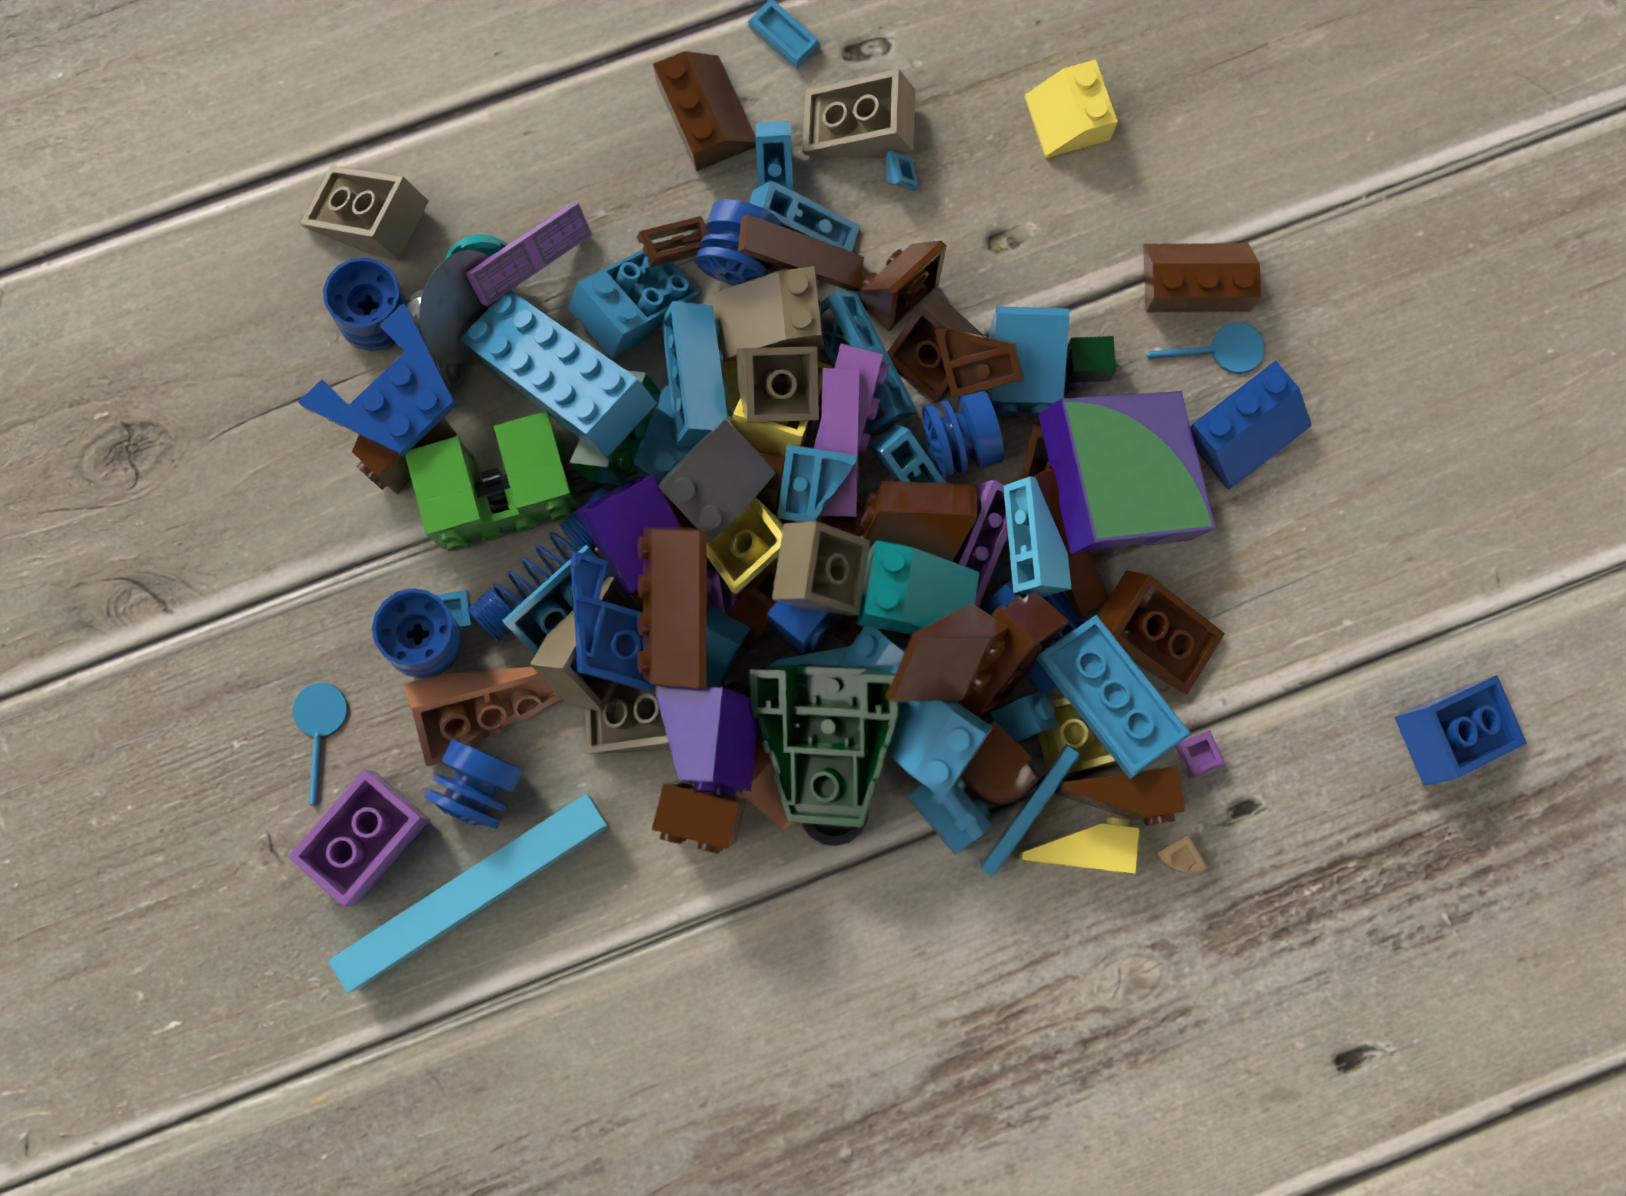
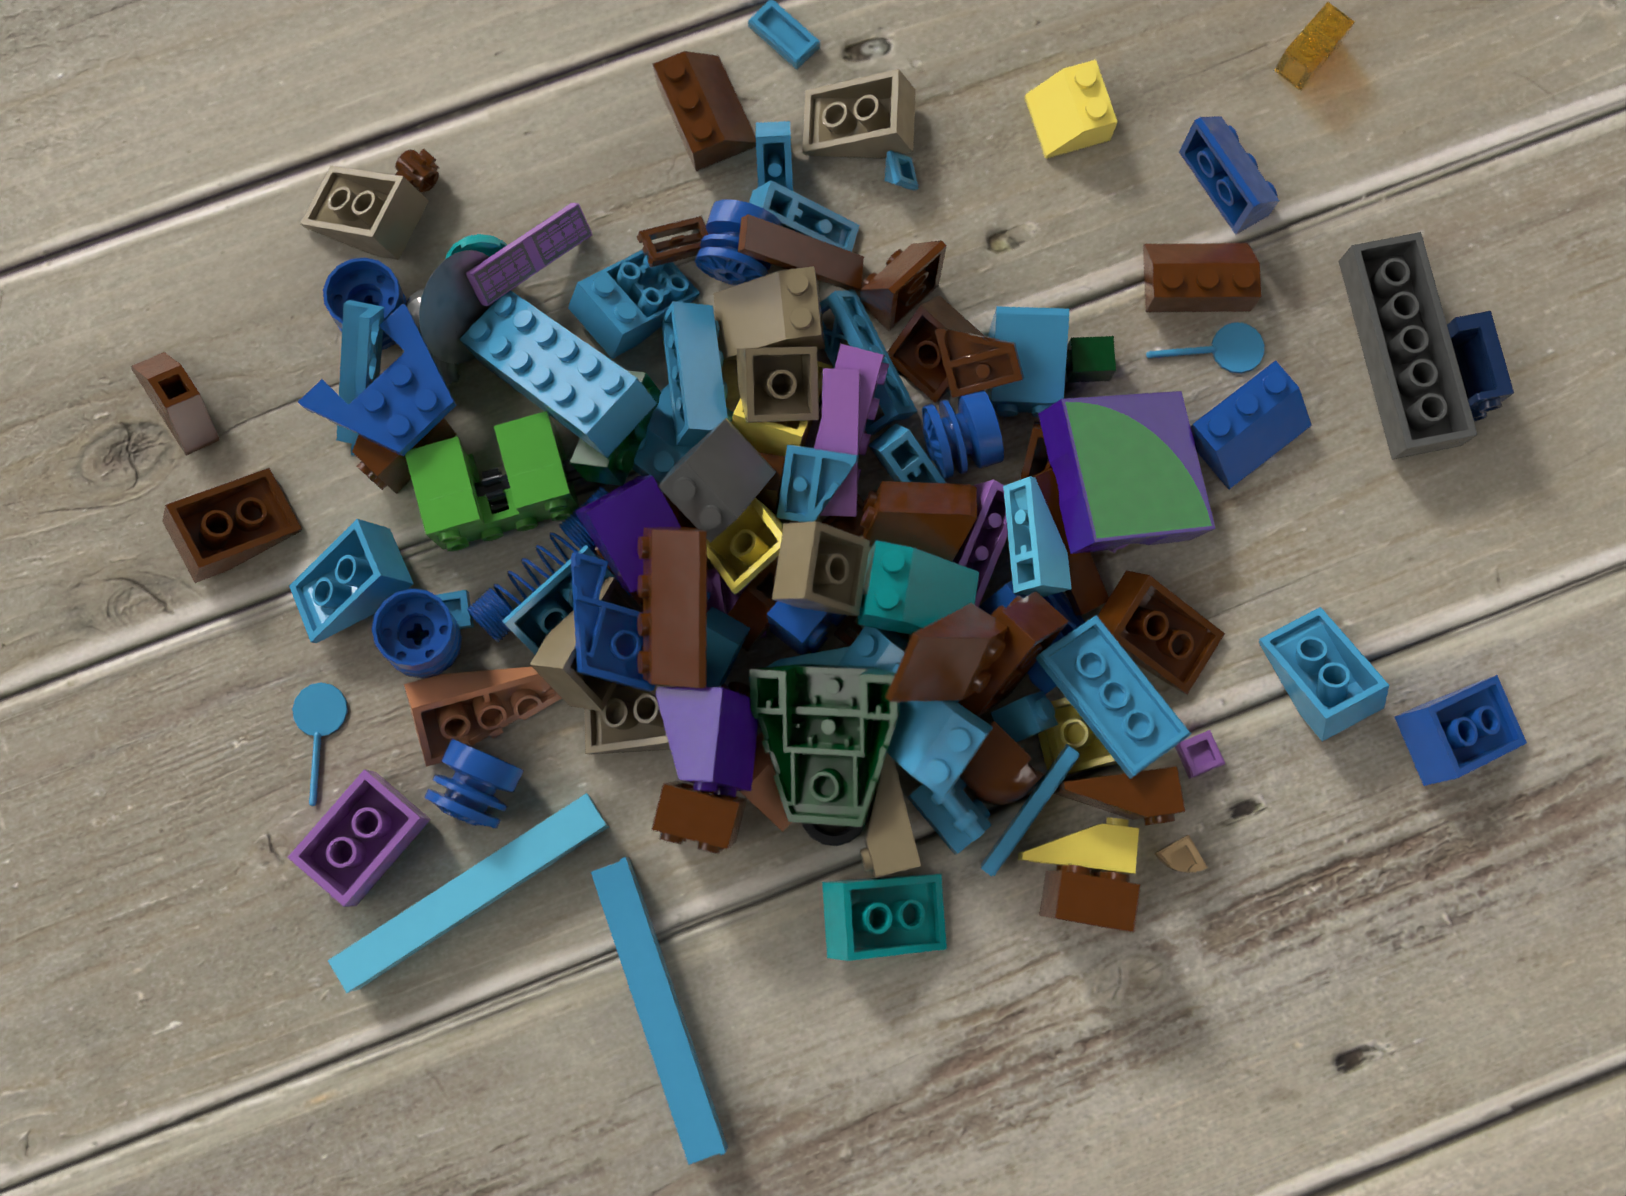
(177, 401): none -> reddish brown slope
(229, 524): none -> reddish brown slope
(349, 580): none -> dark azure slope
(359, 355): none -> dark azure fence
(418, 169): none -> reddish brown gear
(659, 1011): none -> dark azure tile
(884, 916): none -> teal slope
(889, 831): none -> dark tan slope
(1093, 900): none -> reddish brown brick
(1228, 173): none -> blue slope
(1314, 46): none -> clear yellow brick
(1324, 673): none -> dark azure slope
(1407, 346): none -> dark grey brick
(1480, 362): none -> dark blue panel

